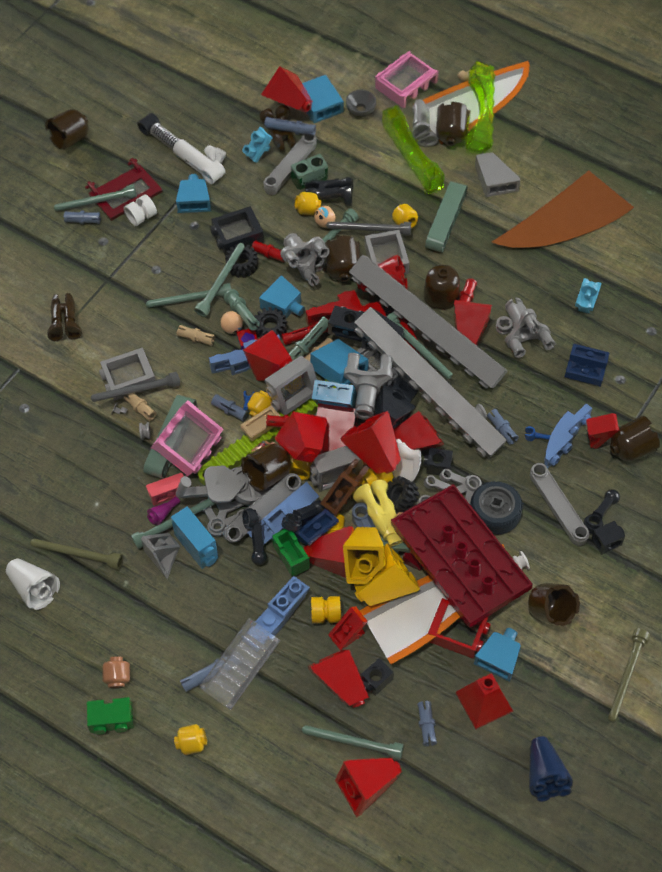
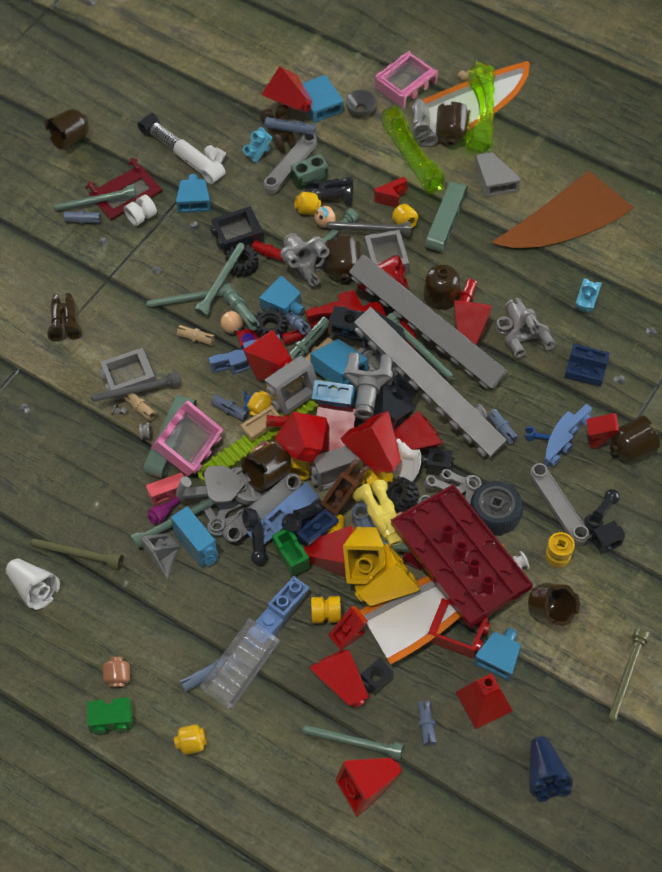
(298, 323): none -> sand blue pin
(390, 192): none -> red slope
(559, 549): none -> yellow wheel

